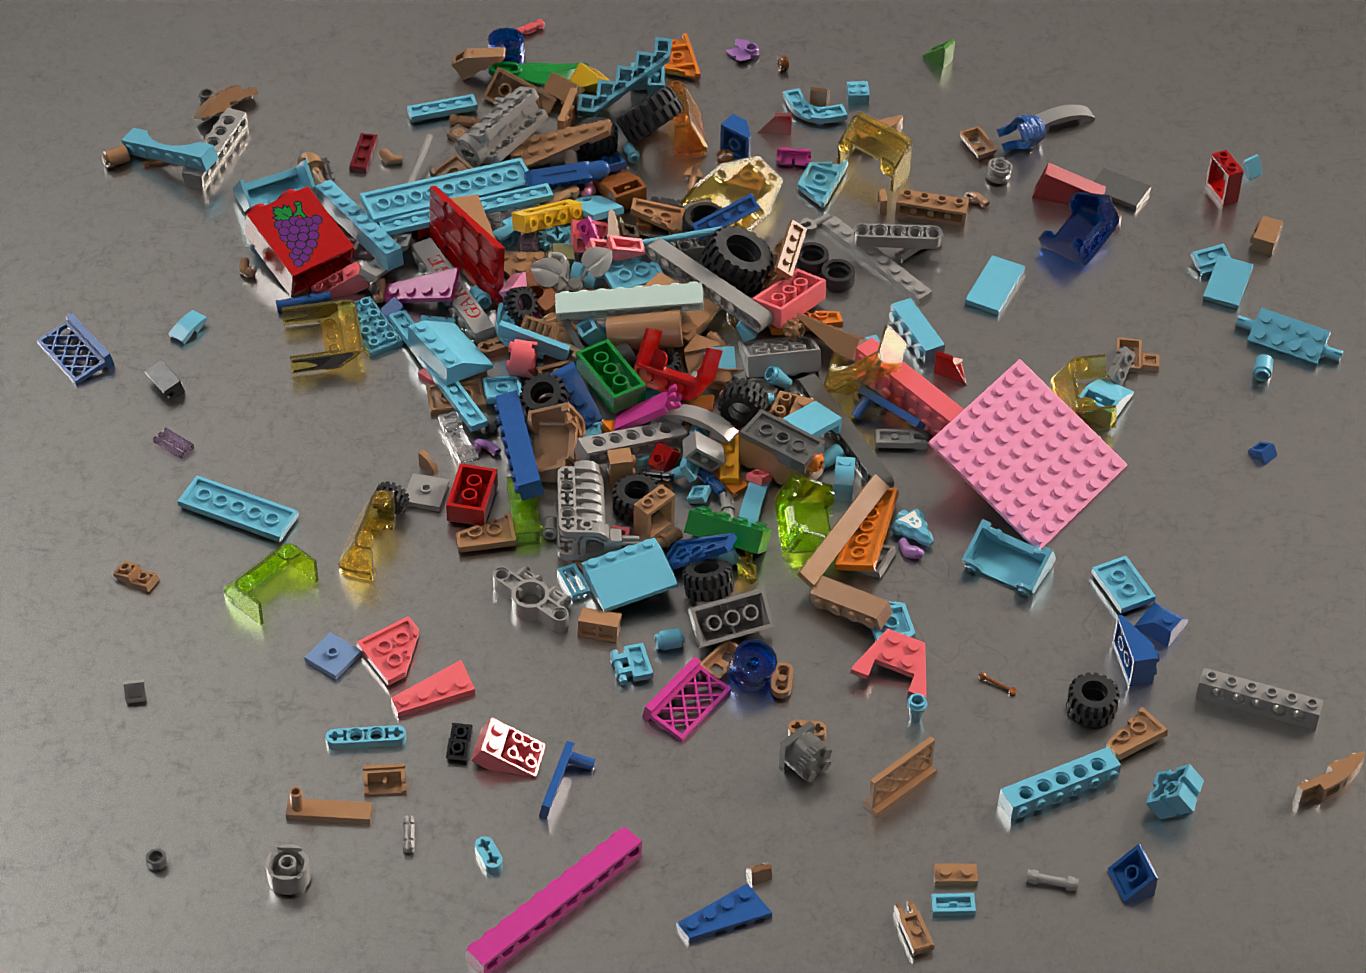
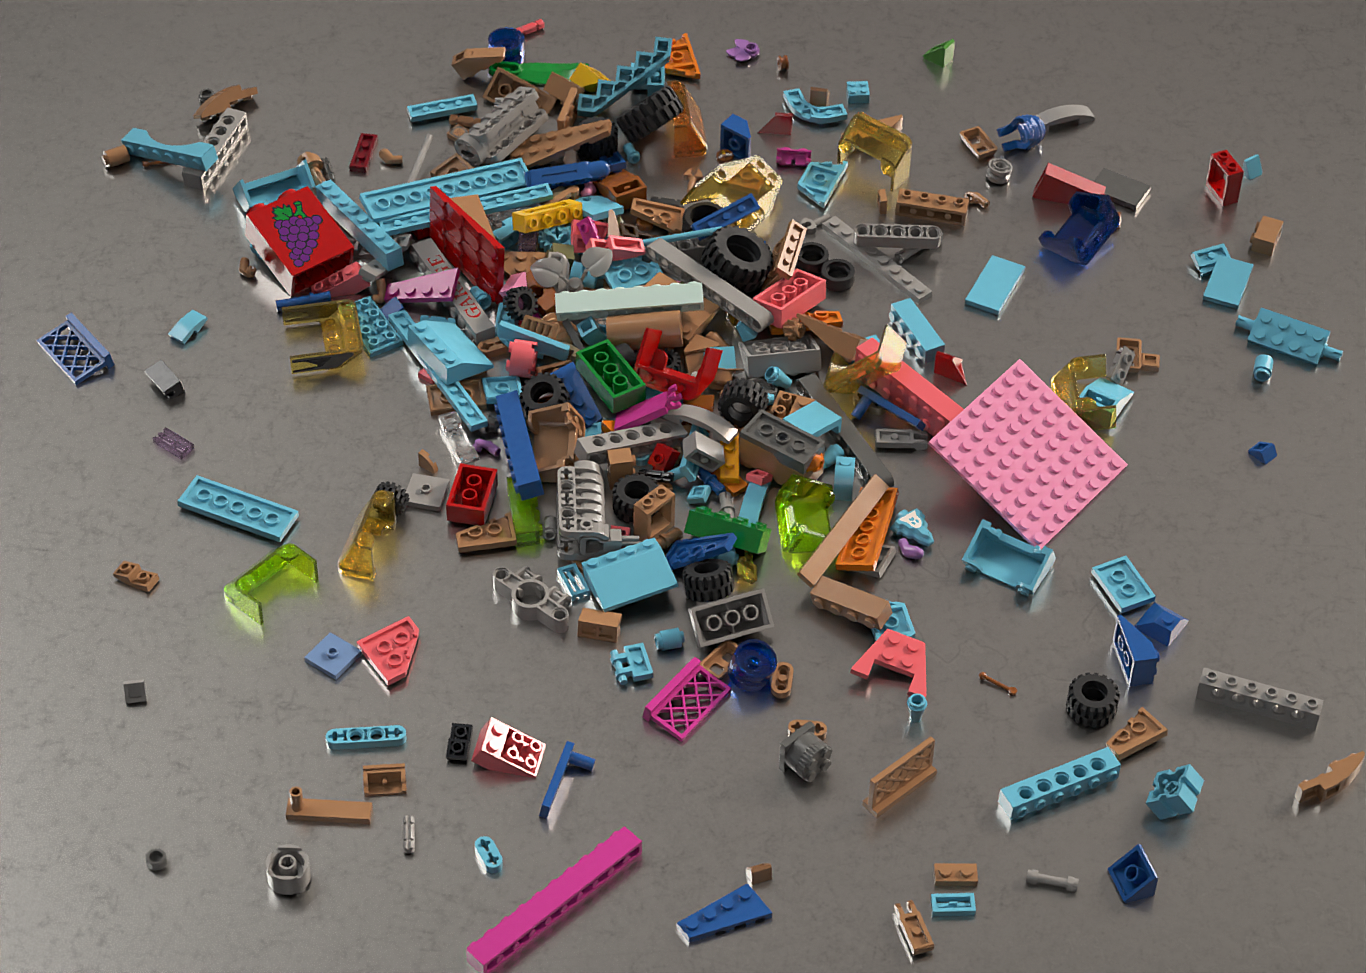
(435, 690): coral wing -> none

